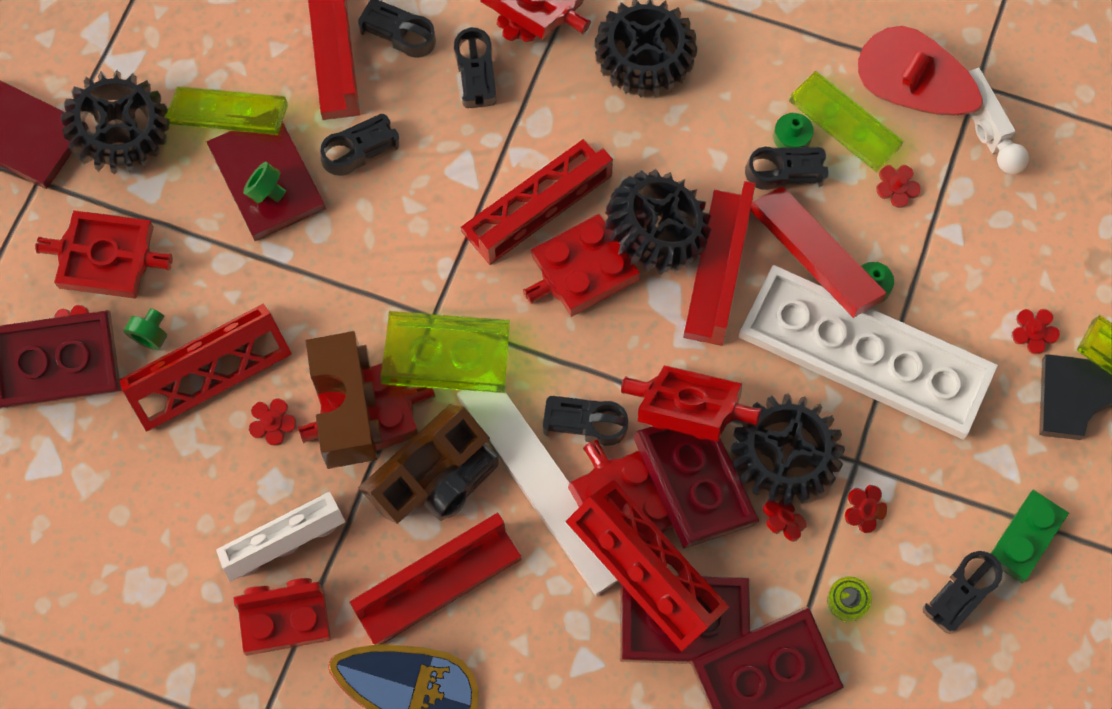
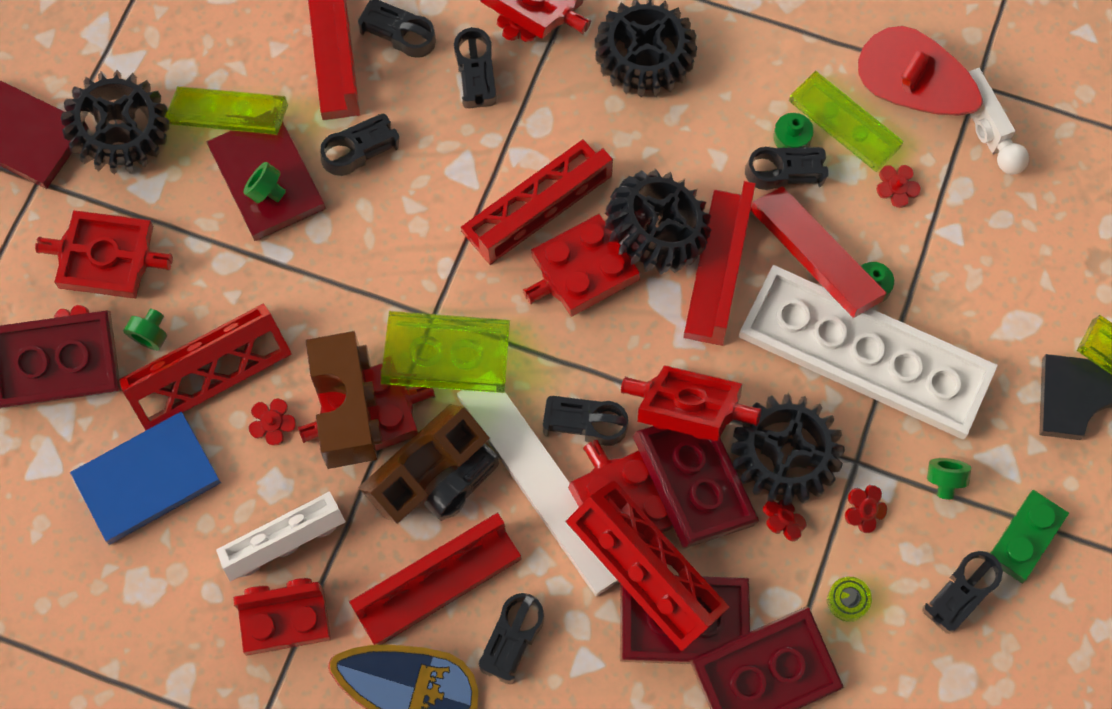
(145, 478): none -> blue tile
(509, 643): none -> black piece
(948, 476): none -> green tile
(1035, 330): red plant -> none

